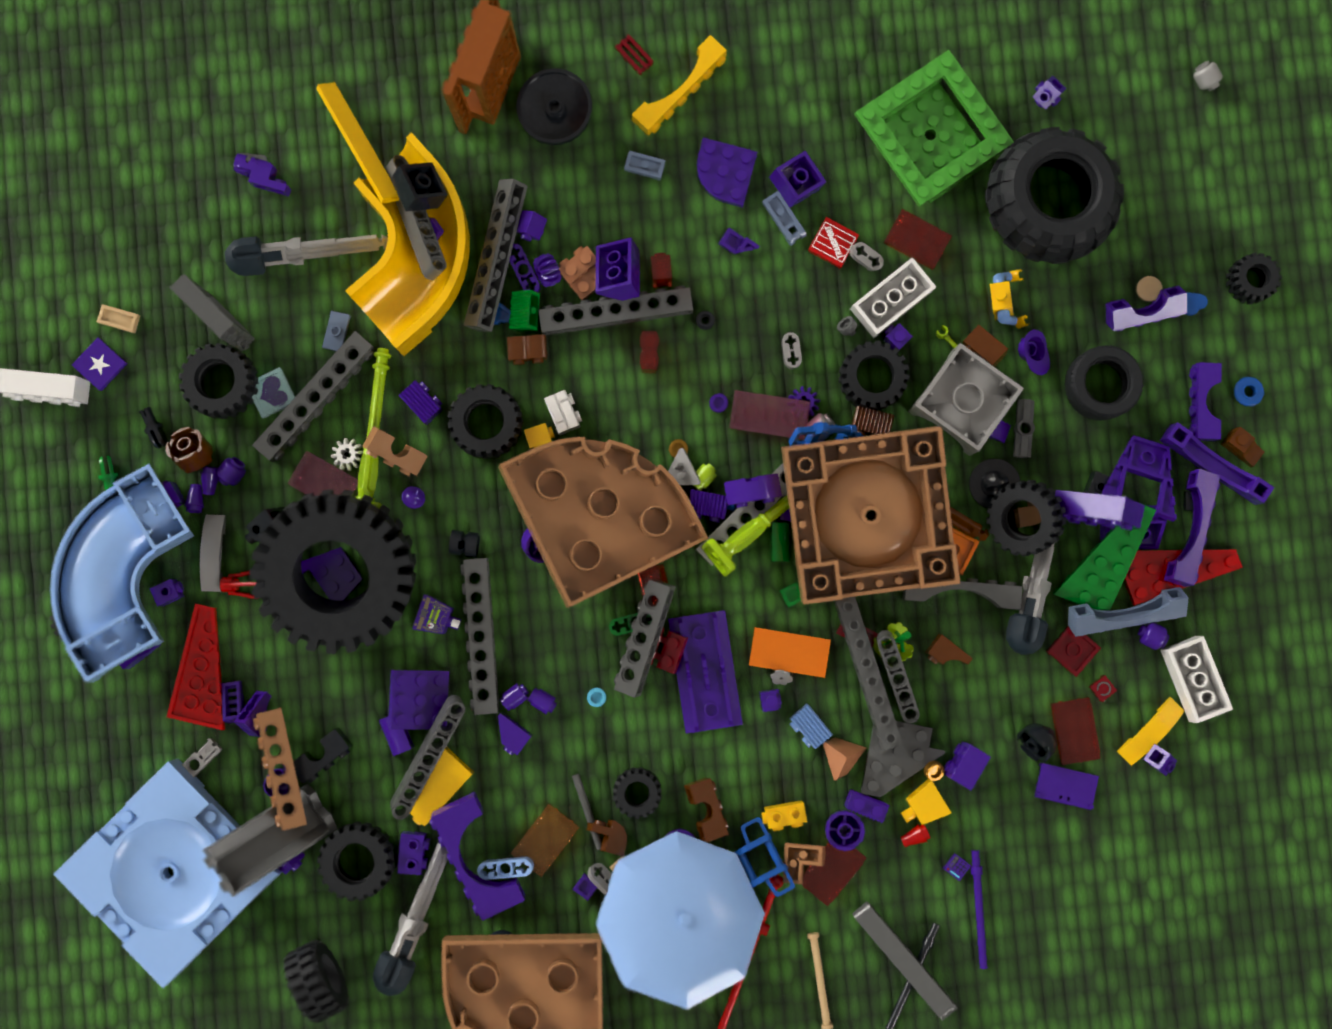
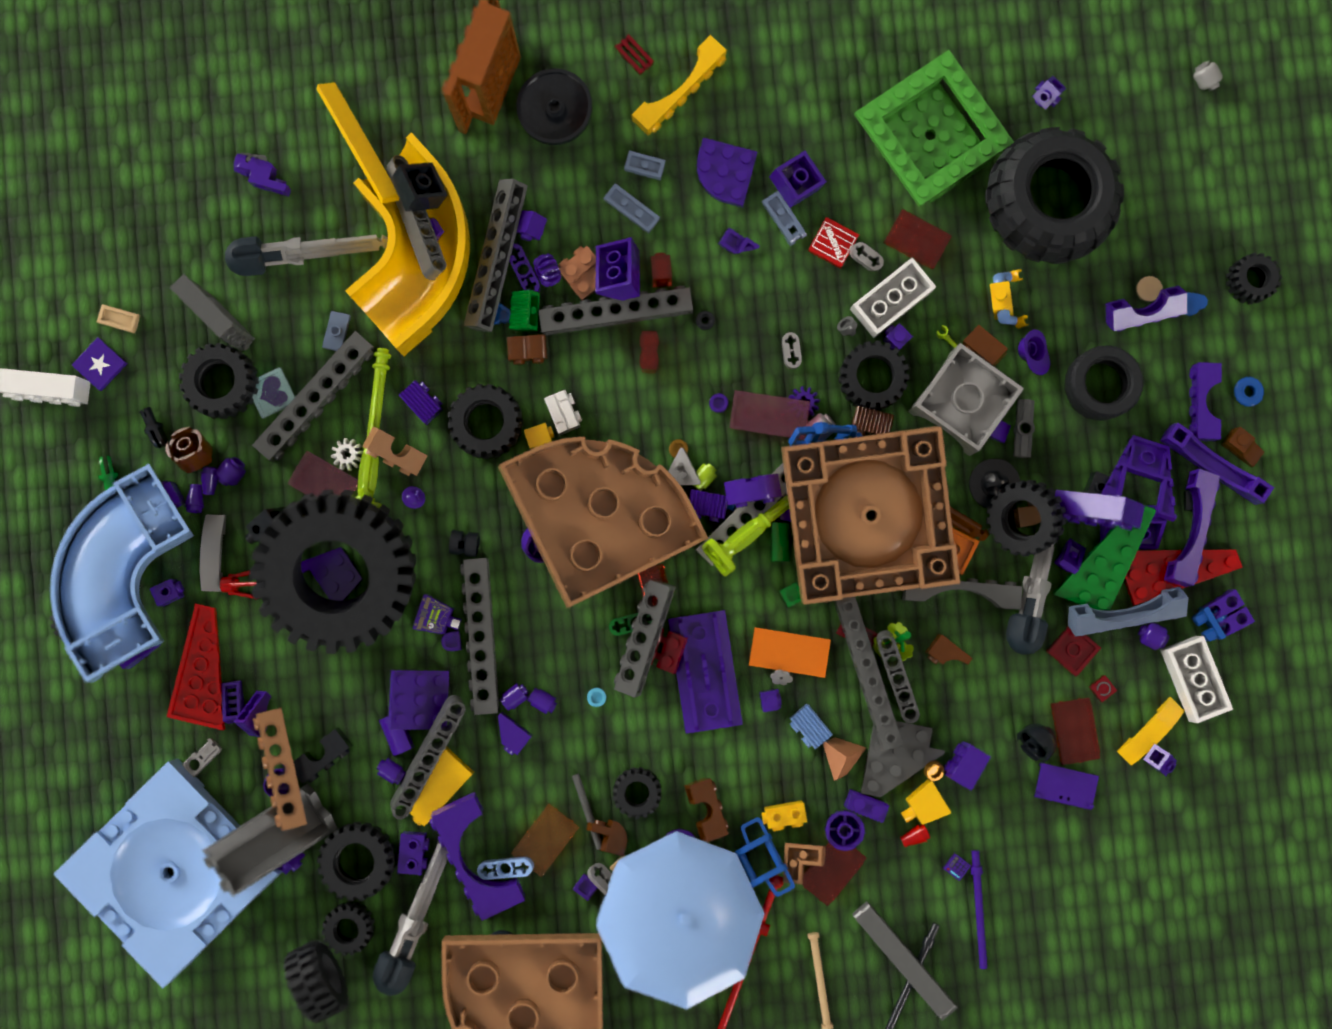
(334, 936): none -> black tyre
(390, 771): none -> dark purple brick
(452, 641): none -> dark purple tile
(631, 208): none -> sand blue plate
(1070, 557): none -> dark purple slope
(1223, 616): none -> dark purple hips

